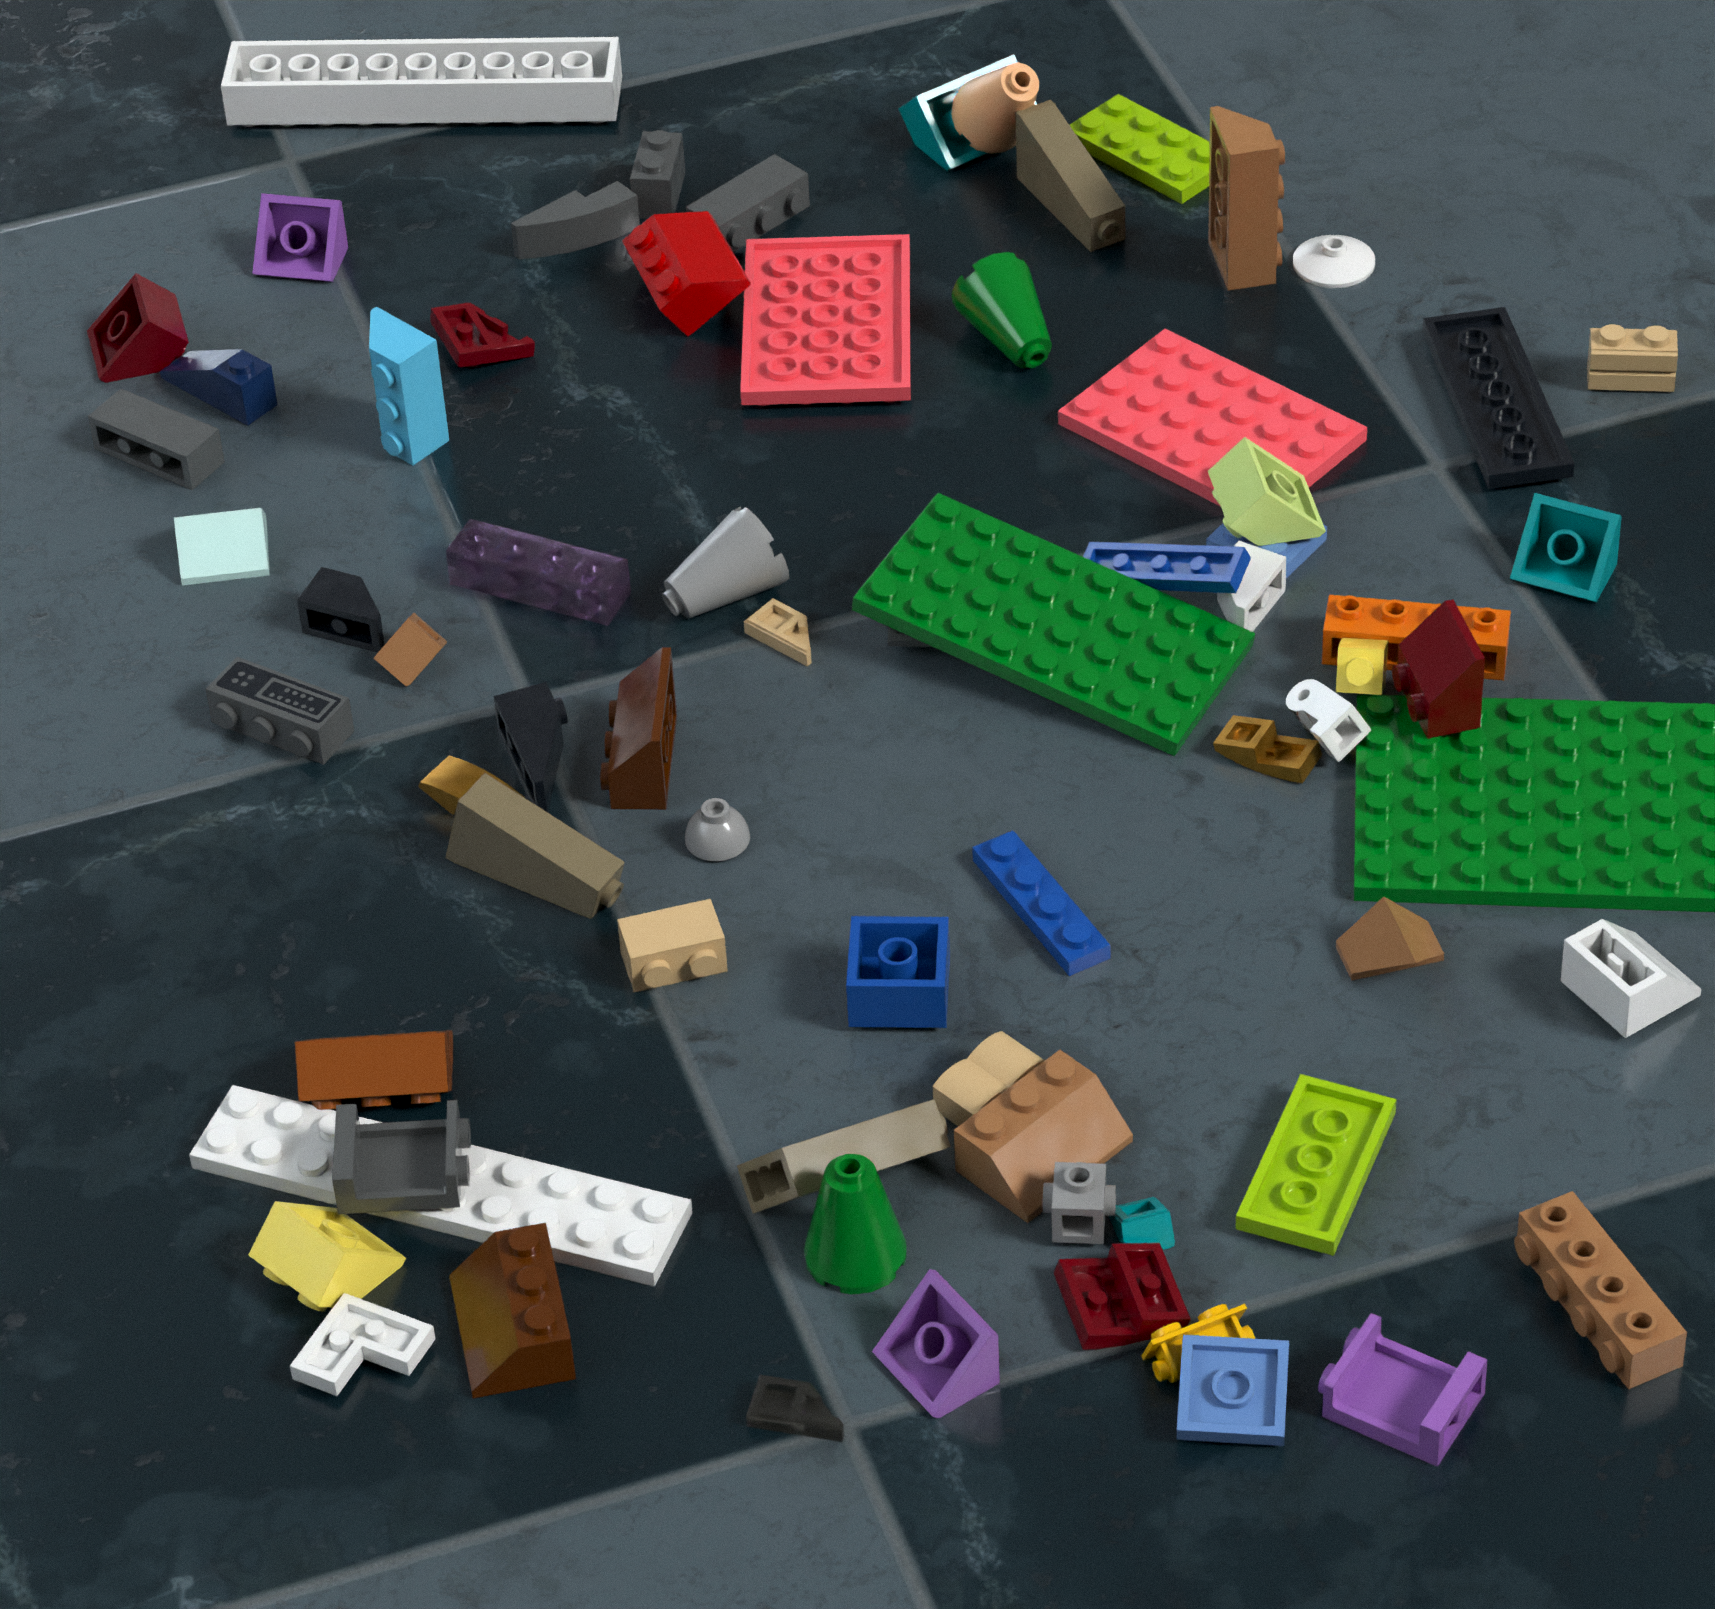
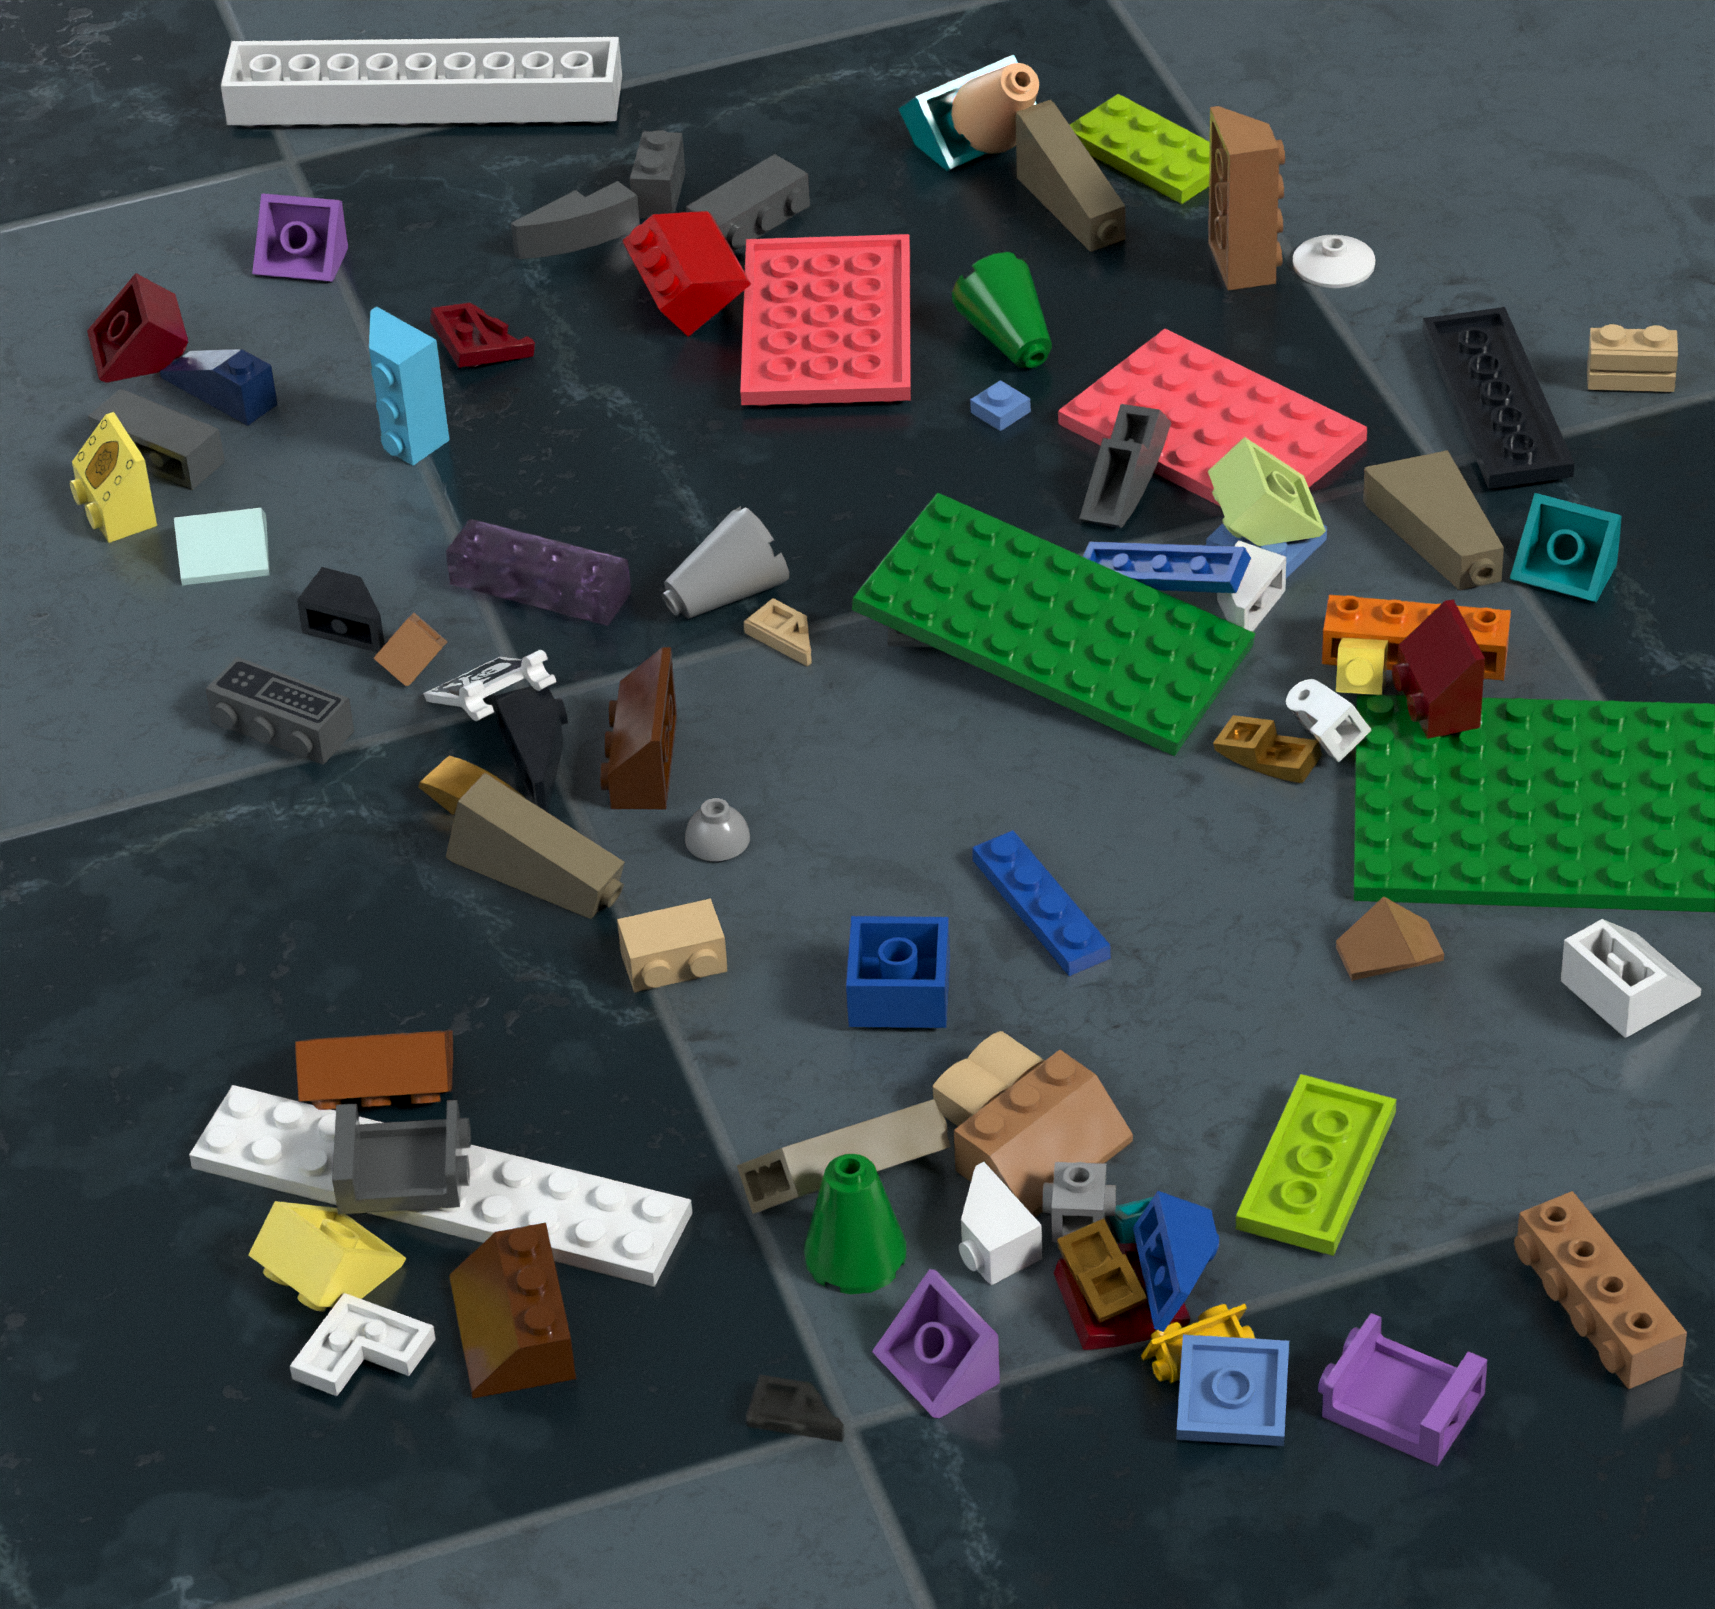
(113, 482): none -> light yellow slope
(471, 688): none -> white flag
(997, 1229): none -> white slope
(1000, 405): none -> medium blue plate
(1101, 1270): none -> pearl gold slope
(1125, 465): none -> dark grey slope
(1173, 1248): none -> blue slope
(1437, 516): none -> dark tan slope

